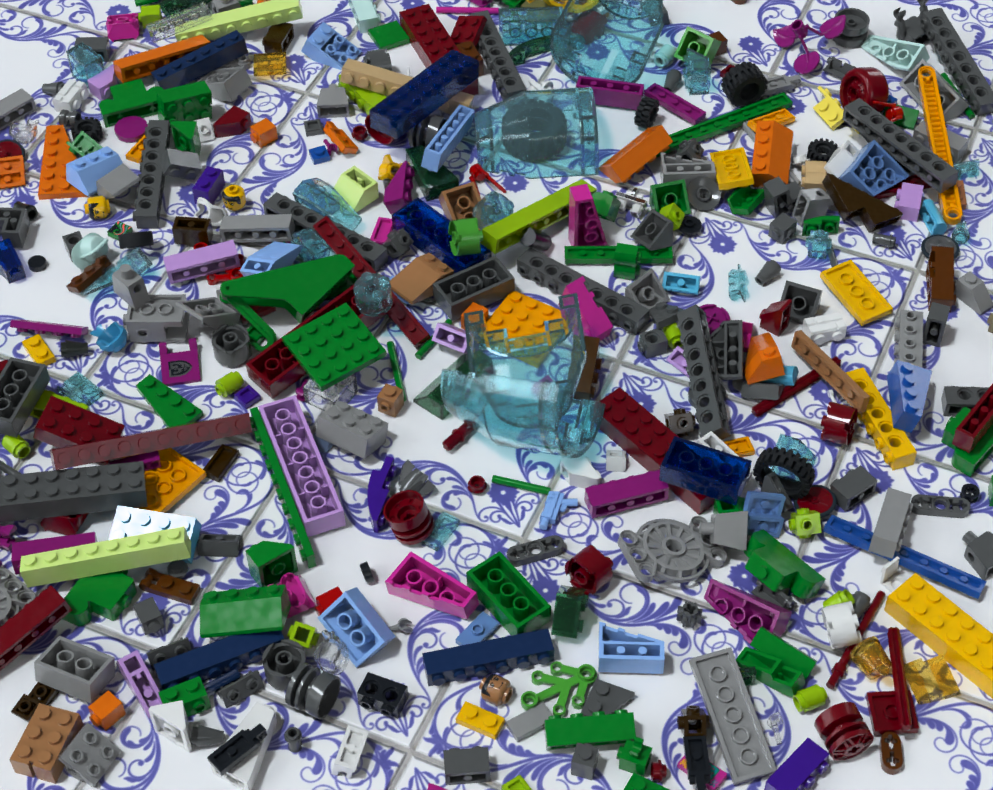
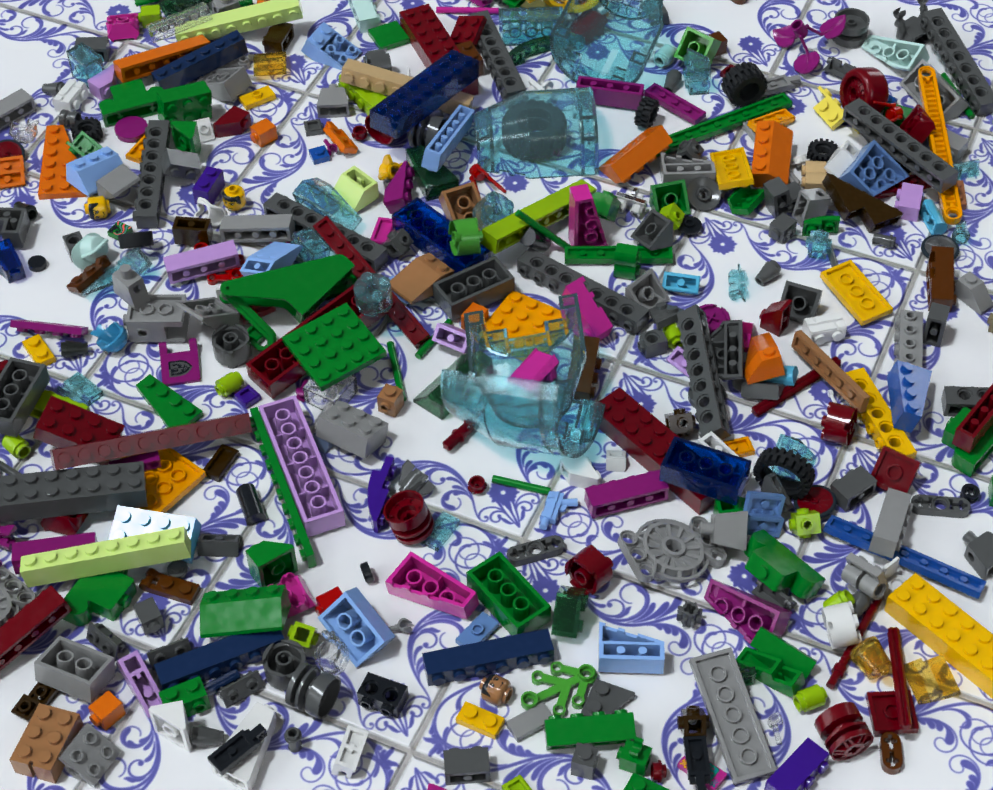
(100, 637): none -> dark grey hinge
(250, 504): none -> black brick
(257, 97): none -> yellow plate
(534, 224): none -> green bar
(537, 367): none -> dark pink slope
(865, 577): none -> light grey plate
(895, 470): none -> dark red plate
(918, 124): none -> dark red slope

